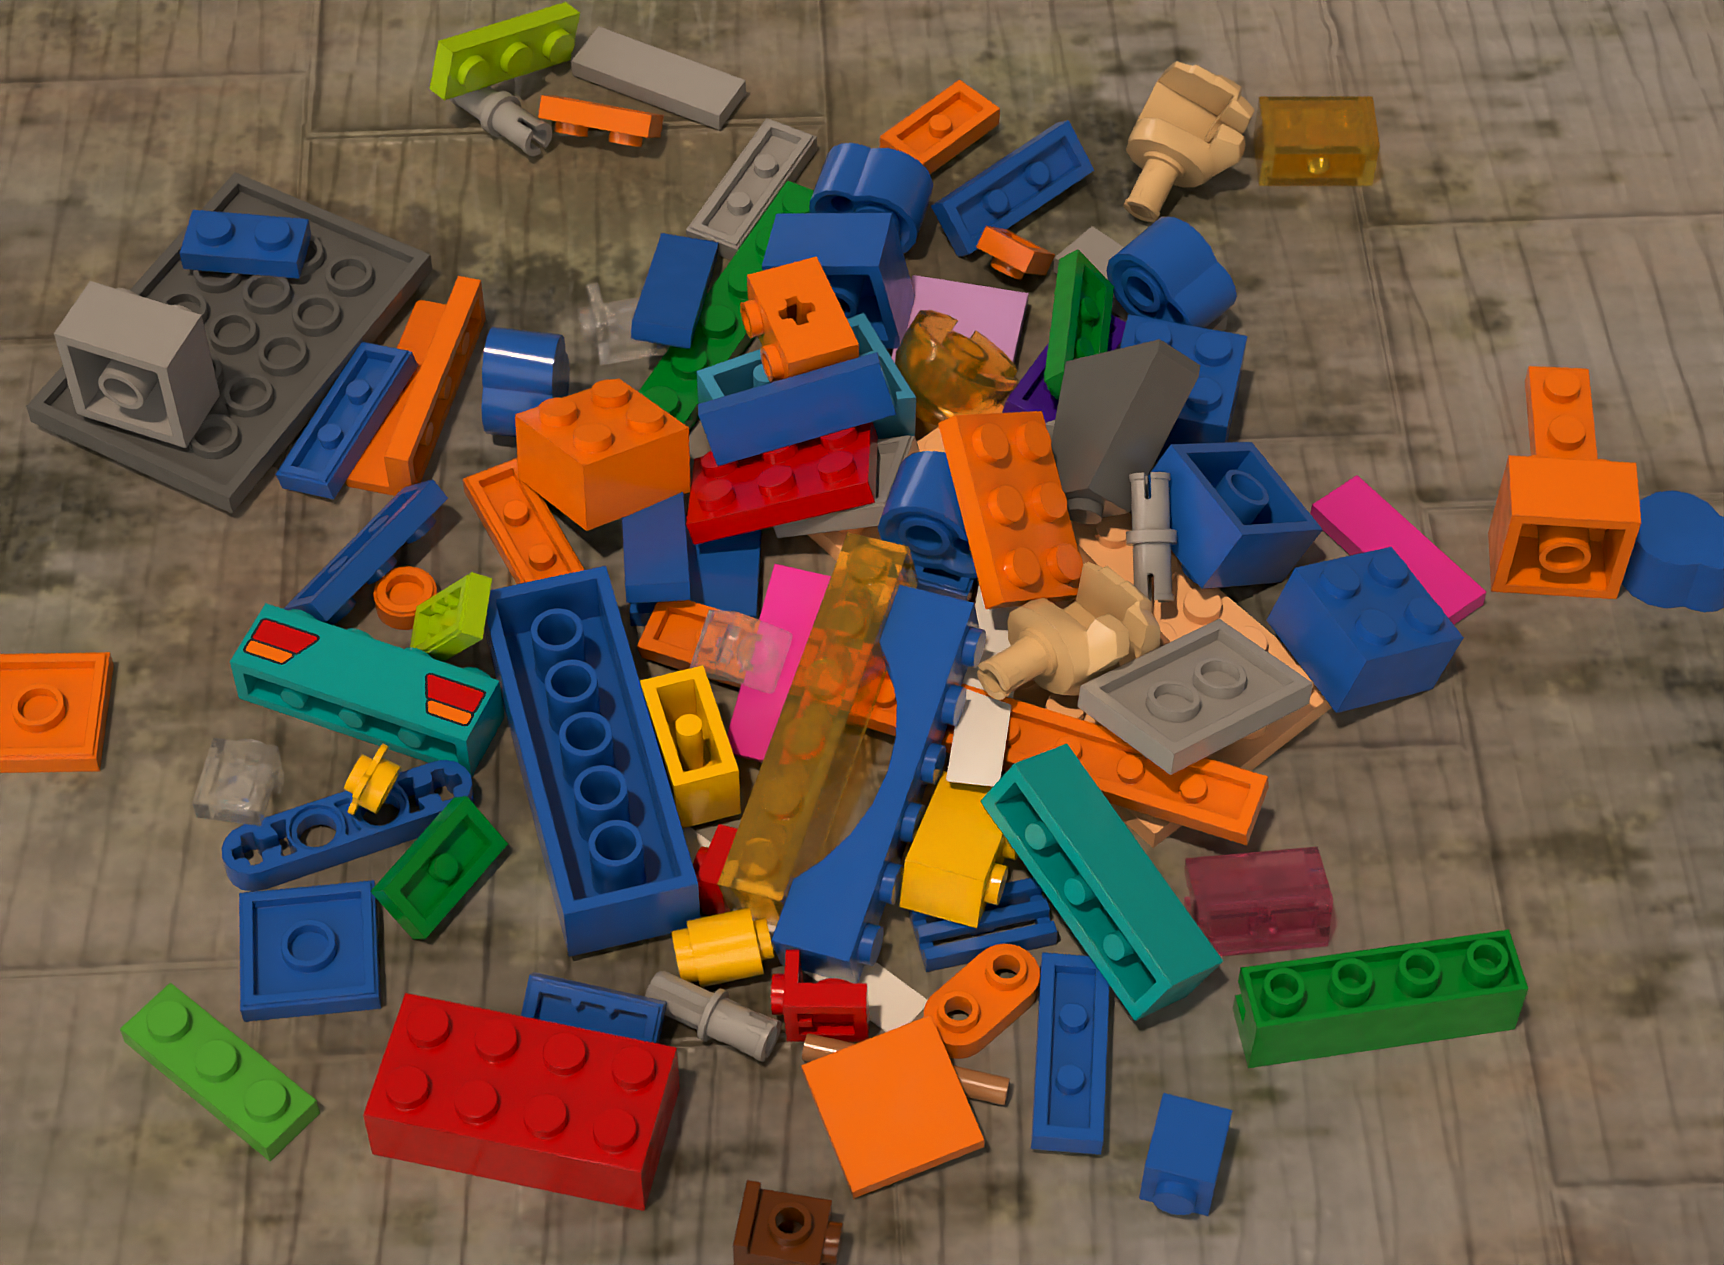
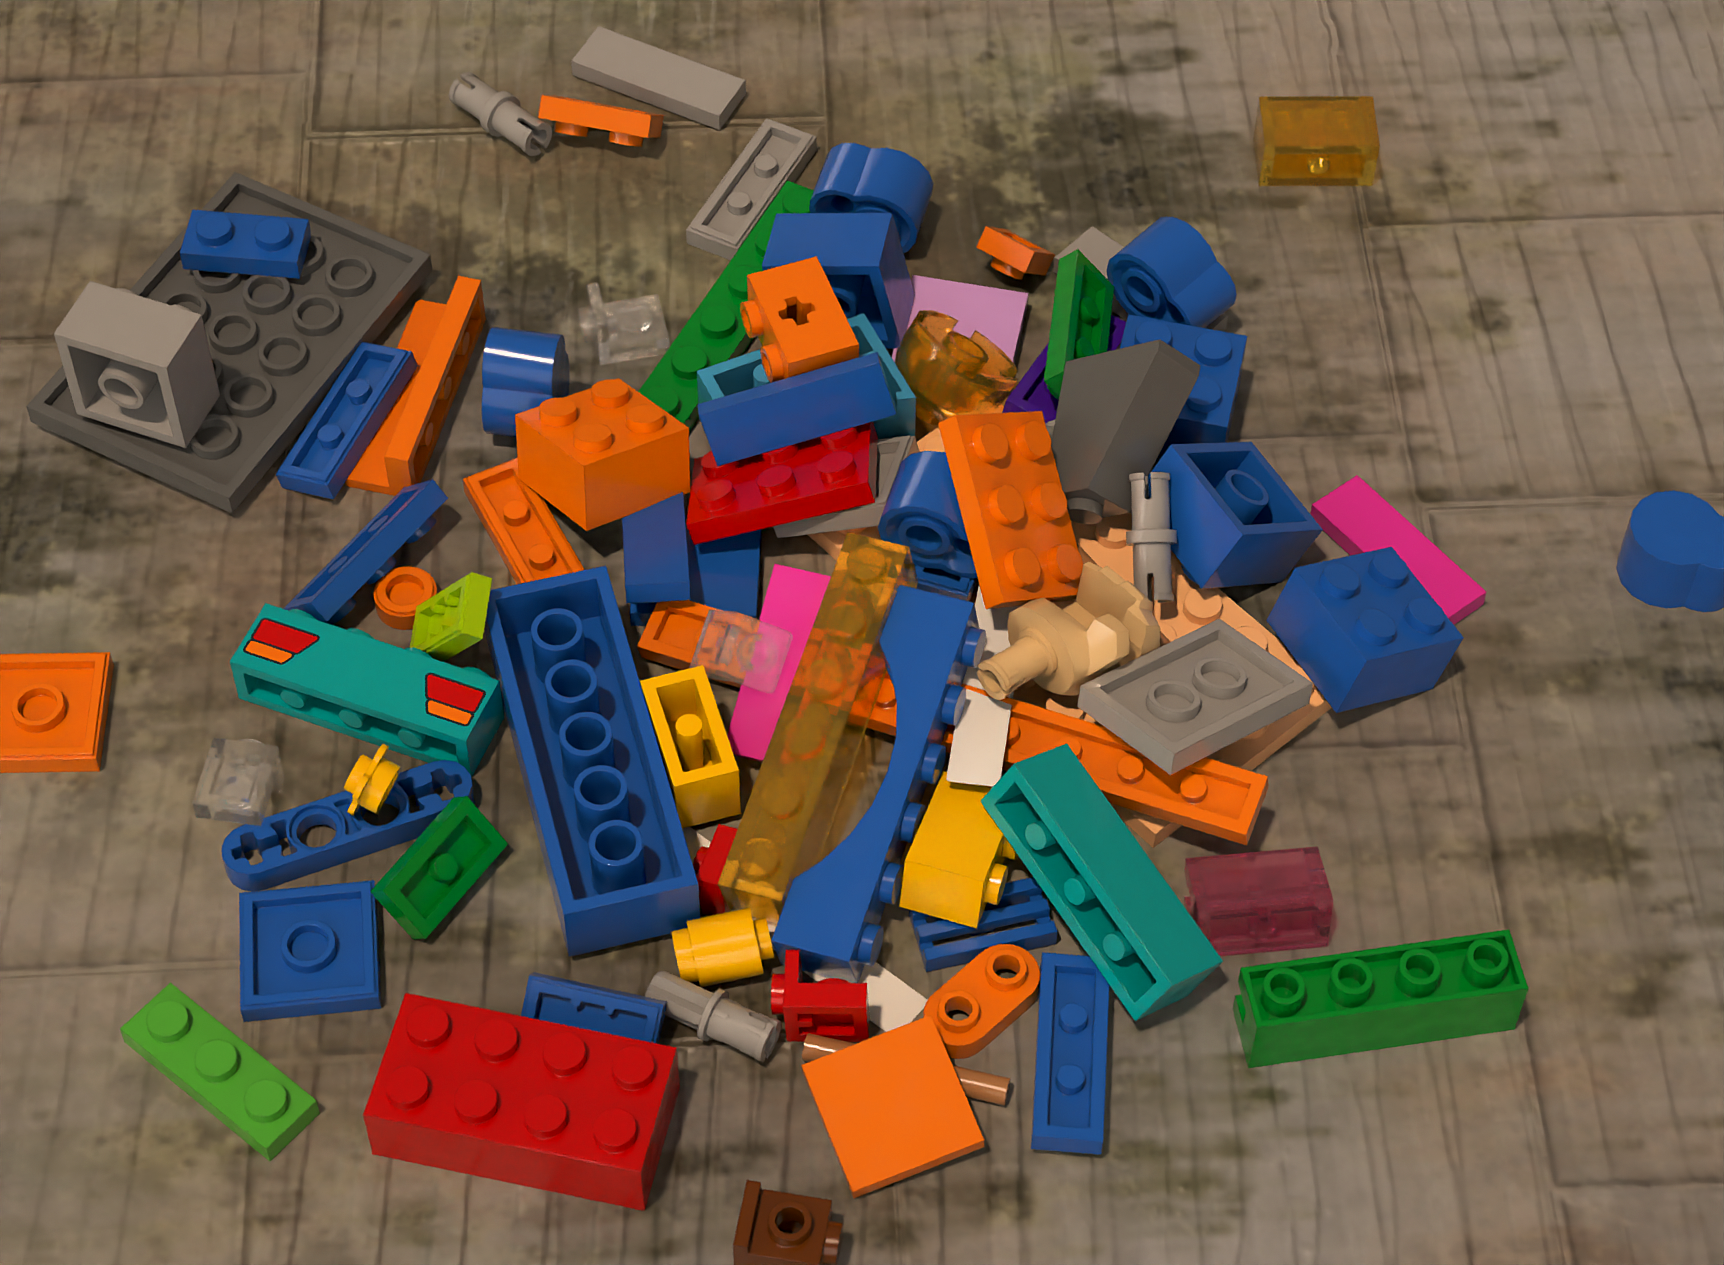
(504, 50): lime plate -> none
(674, 291): blue tile -> none
(943, 126): orange plate -> none
(1013, 187): blue plate -> none
(1185, 135): tan piece -> none
(1185, 1155): blue brick -> none
(1560, 413): orange plate -> none
(1563, 526): orange brick -> none

